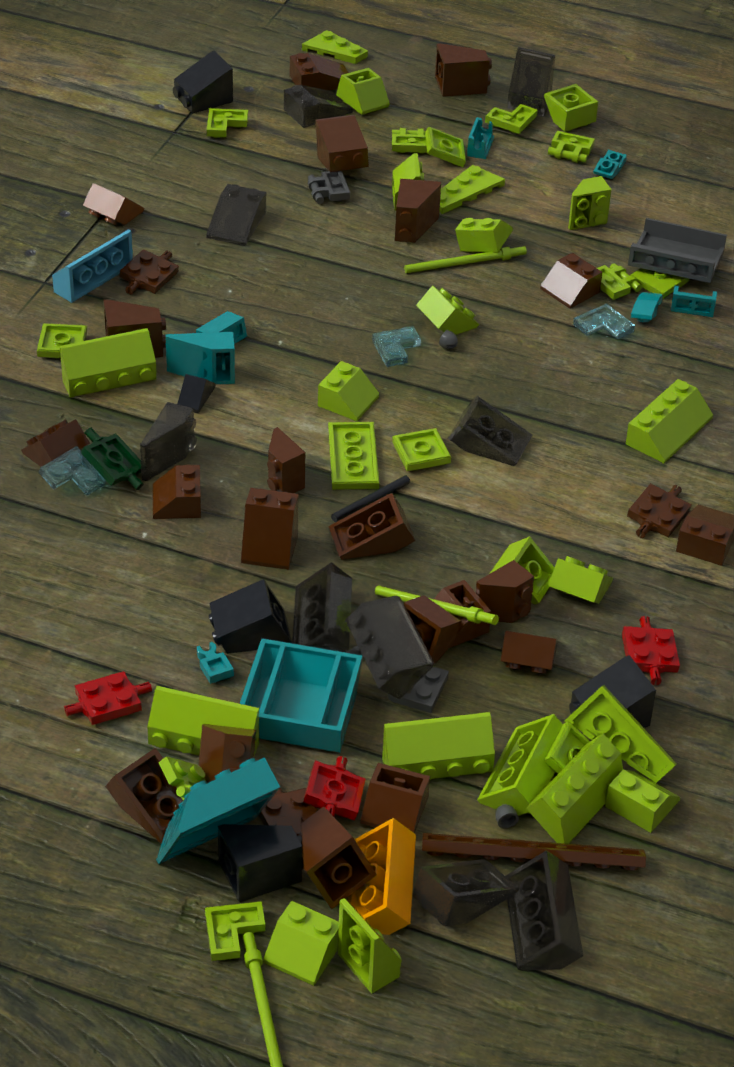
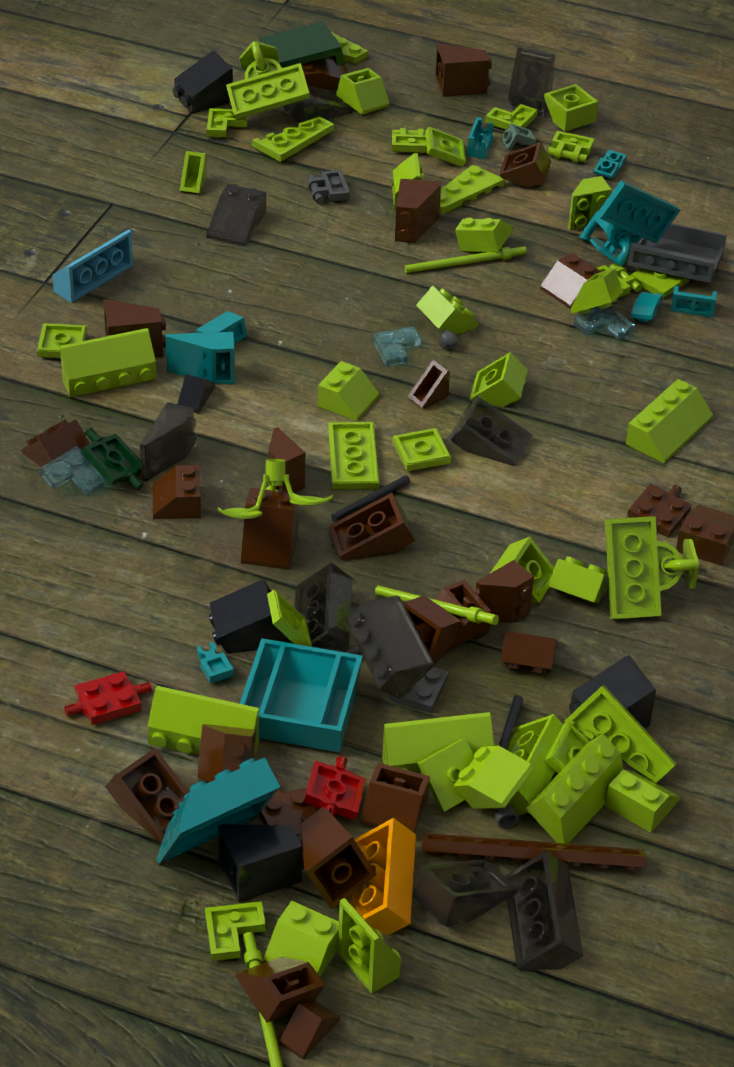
(112, 205): slope -> none
(148, 271): reddish brown plate -> none
(181, 774): lime plate -> none
(194, 172): none -> lime slope
(265, 82): none -> lime plate
(274, 476): none -> lime plant
(280, 986): none -> reddish brown slope
(288, 619): none -> lime plate
(293, 139): none -> lime wing
(305, 45): none -> dark green panel
(307, 1028): none -> reddish brown slope
(341, 143): reddish brown slope -> none
(431, 386): none -> reddish brown slope
(444, 771): none -> lime plate
(492, 777): none -> lime slope
(500, 381): none -> lime slope
(511, 722): none -> black bar
(519, 135): none -> sand green bracket
(526, 166): none -> reddish brown slope
(599, 291): none -> lime slope
(628, 218): none -> teal plate
(639, 566): none -> lime plate
(651, 649): red plate -> none

